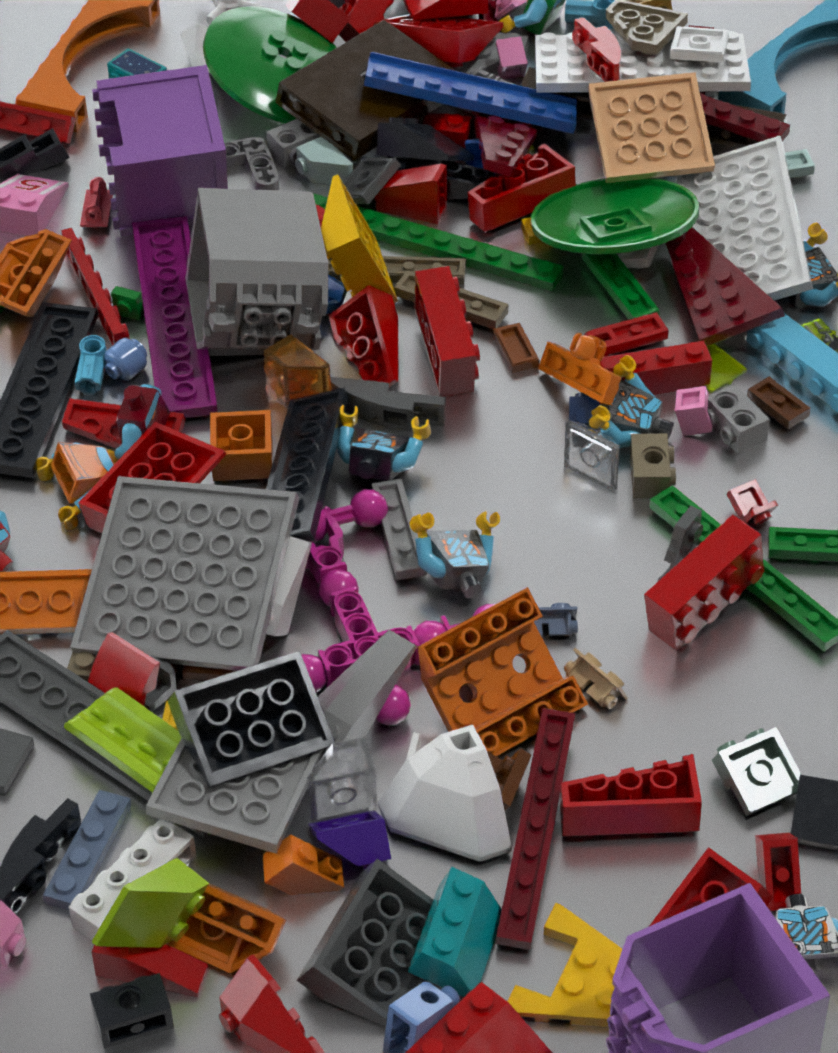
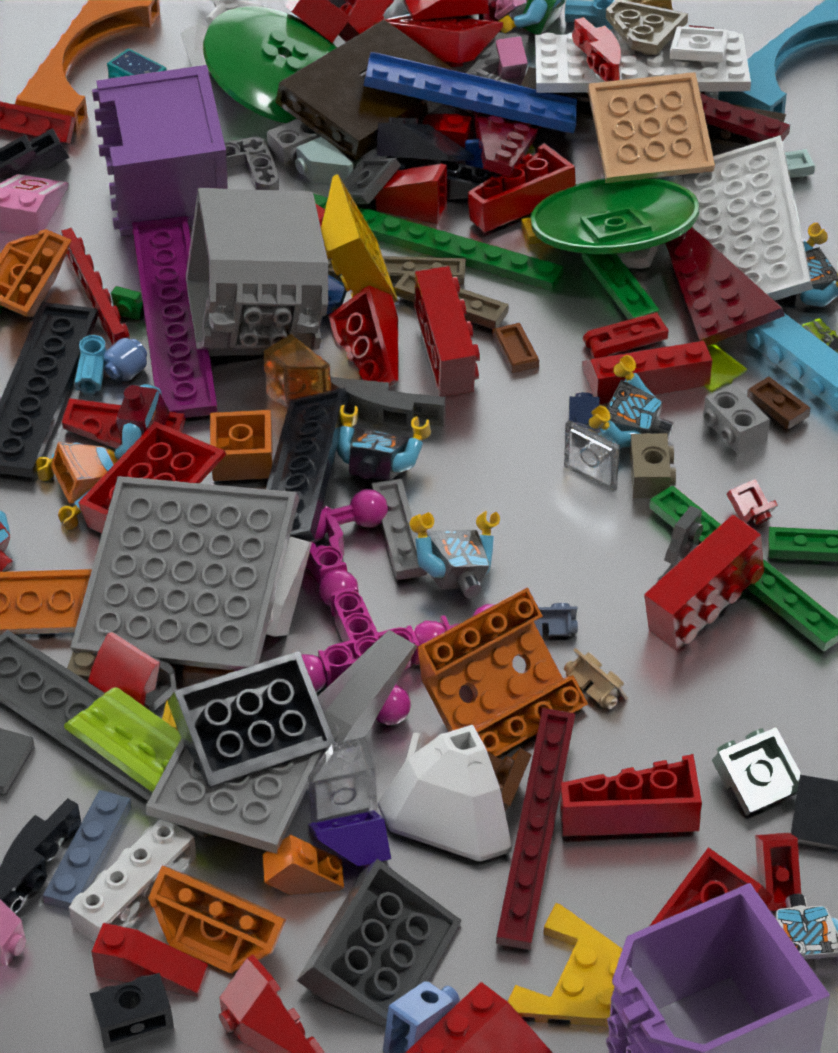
(96, 205): coral hinge -> none
(153, 908): lime slope -> none
(457, 933): teal slope -> none
(581, 367): orange plate -> none
(692, 411): bright pink panel -> none

